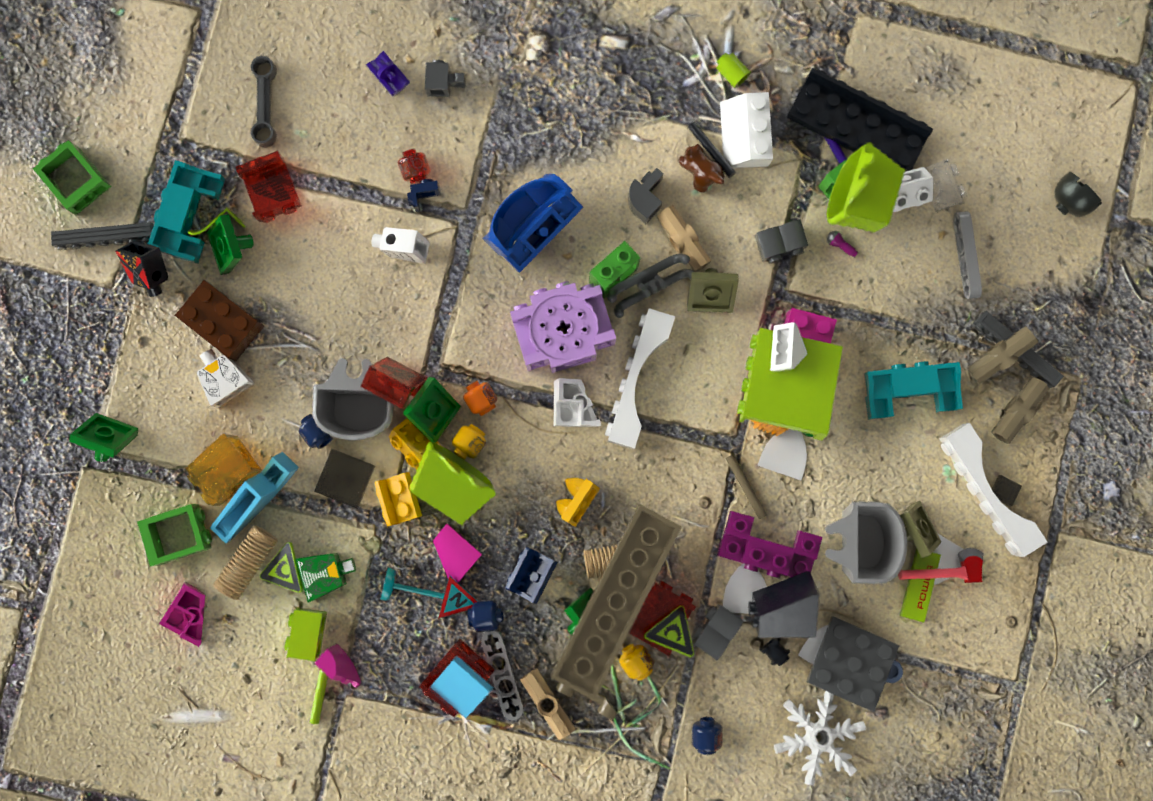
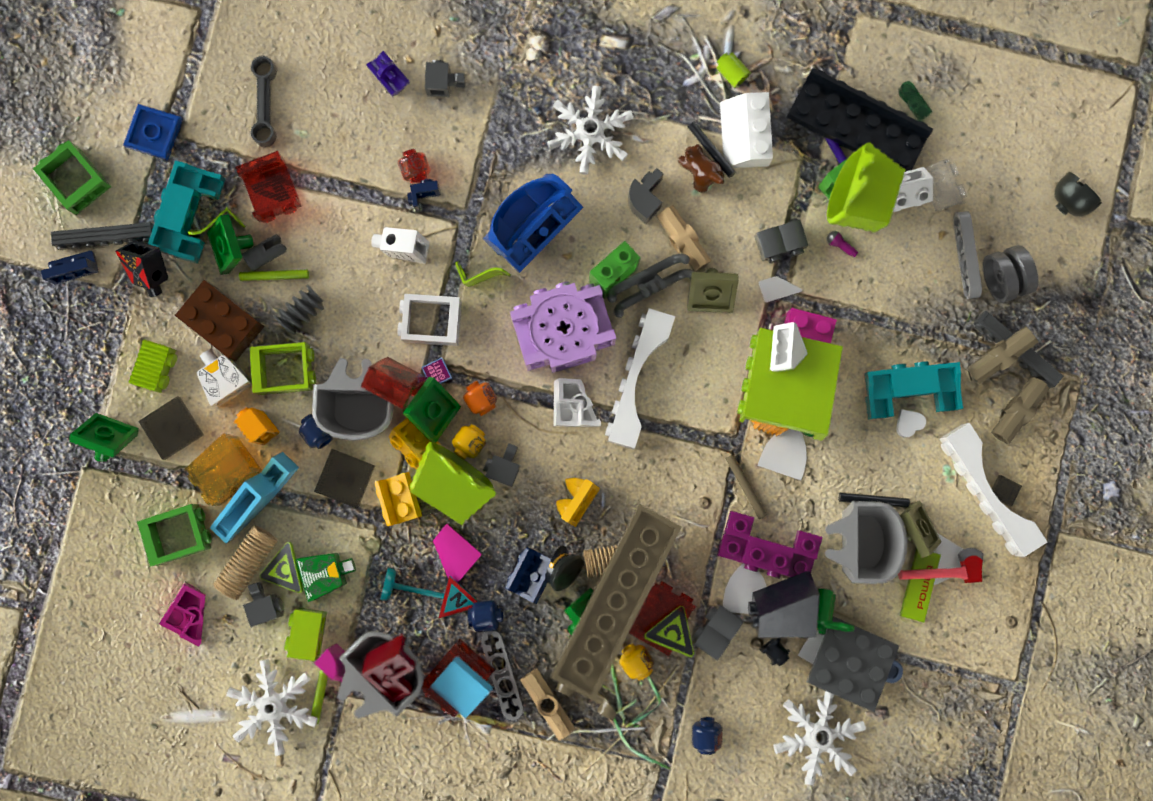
(70, 268): none -> dark blue bracket
(152, 132): none -> blue tile
(153, 366): none -> lime brick
(171, 428): none -> clear smoke tile
(256, 426): none -> light orange brick
(258, 368): none -> lime window
(262, 608): none -> dark grey brick
(264, 252): none -> dark grey hinge
(274, 275): none -> lime bar
(279, 704): none -> white piece
(300, 310): none -> dark grey piece
(353, 680): none -> light grey piece
(386, 666): none -> dark red panel
(437, 370): none -> tile
(453, 324): none -> white window
(490, 273): none -> lime piece
(503, 469): none -> dark grey brick
(563, 569): none -> pearl dark grey piece
(593, 123): none -> white piece
(777, 288): none -> white sticker
(826, 611): none -> green piece
(893, 501): none -> black bar
(909, 422): none -> white tile
(914, 101): none -> clear green bar
(1010, 273): none -> flat silver wheel

